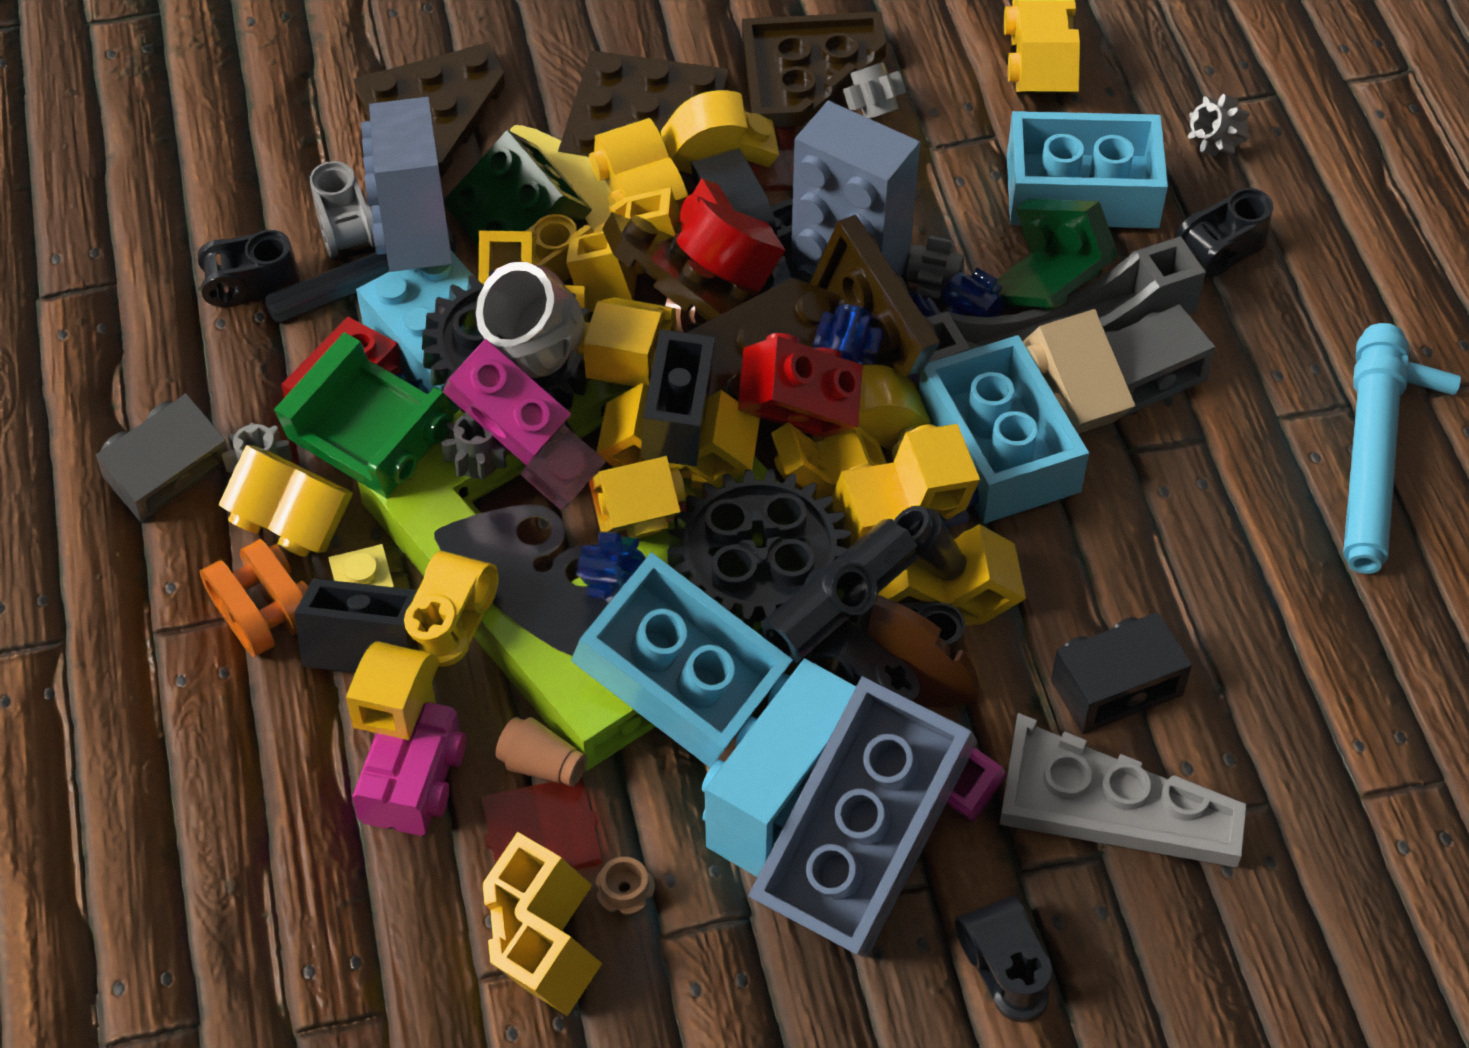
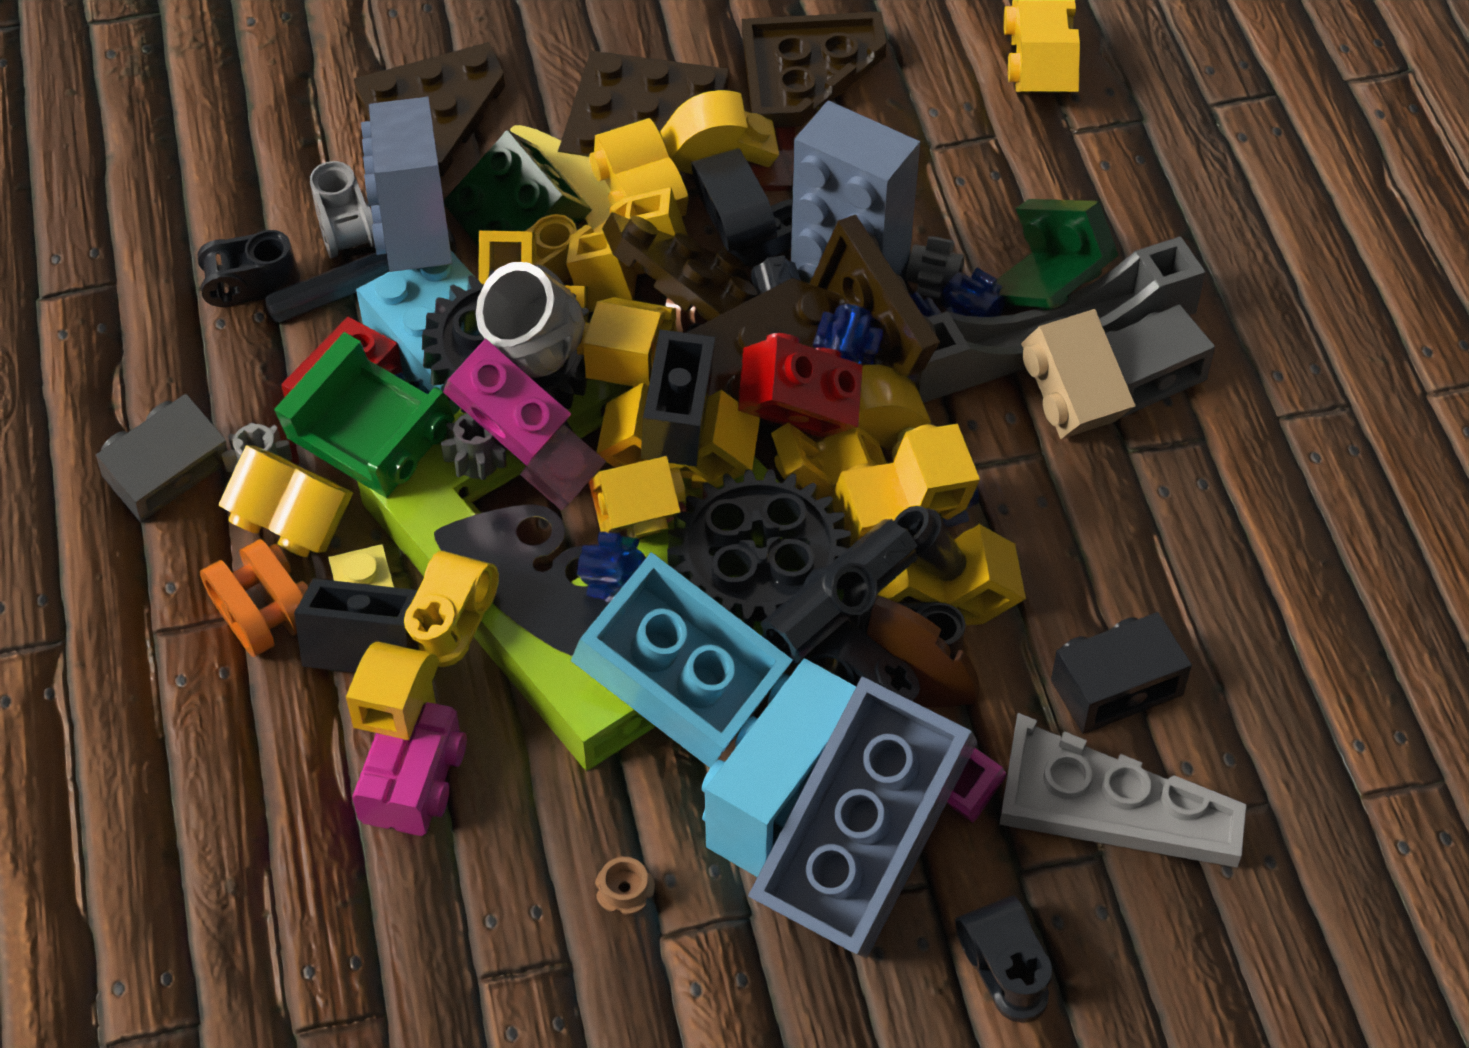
(530, 904): yellow brick -> none
(538, 752): nougat cone -> none
(548, 815): clear red piece -> none
(727, 240): red brick -> none
(874, 90): light grey gear -> none
(1009, 424): medium azure brick -> none
(1089, 159): medium azure brick -> none
(1218, 125): light grey gear -> none
(1228, 230): black piece -> none
(1379, 382): medium azure cylinder -> none

